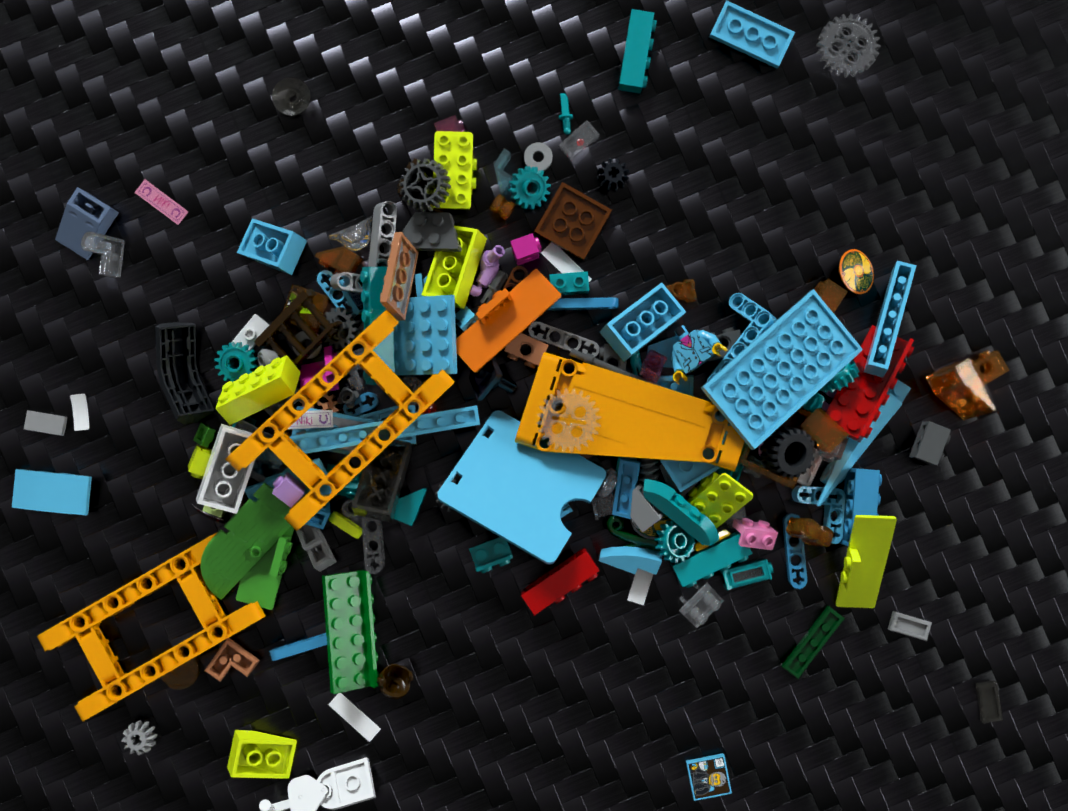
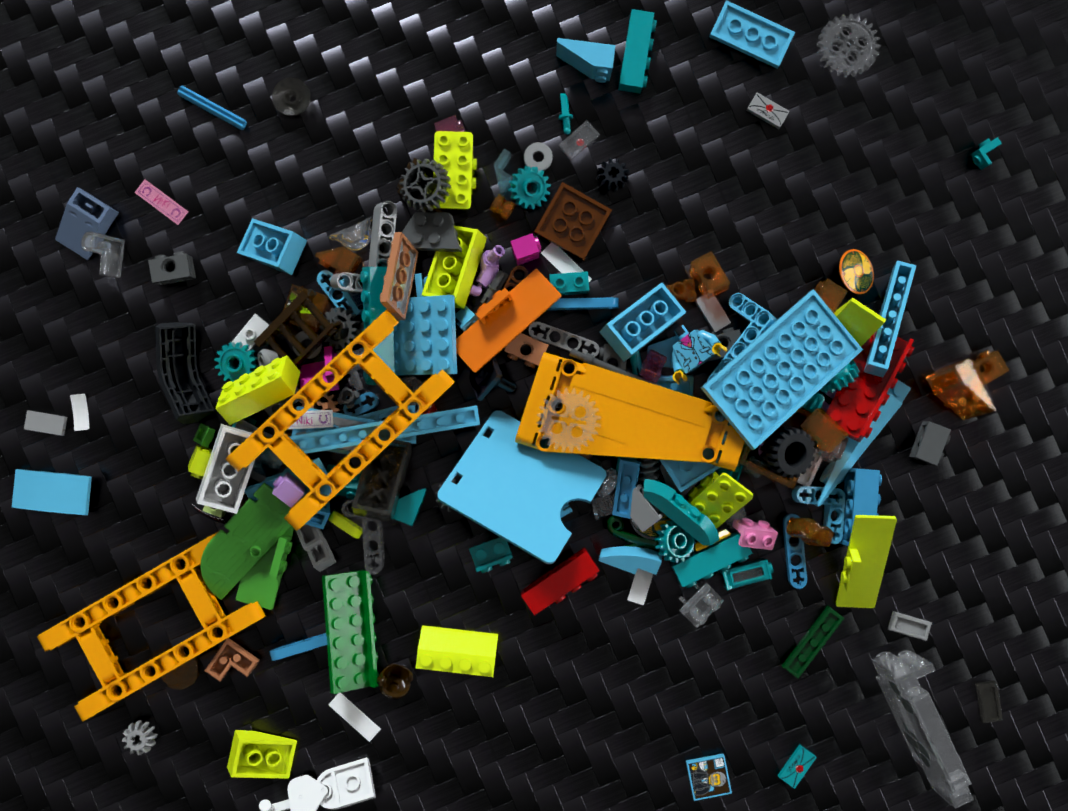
(183, 270): none -> dark grey brick
(211, 107): none -> dark azure axle
(457, 651): none -> neon yellow slope
(588, 57): none -> medium azure slope
(709, 264): none -> clear orange brick
(712, 312): none -> light grey tile
(767, 110): none -> light grey tile
(797, 766): none -> teal tile
(859, 320): none -> neon yellow slope
(922, 724): none -> clear panel
(979, 157): none -> teal bracket

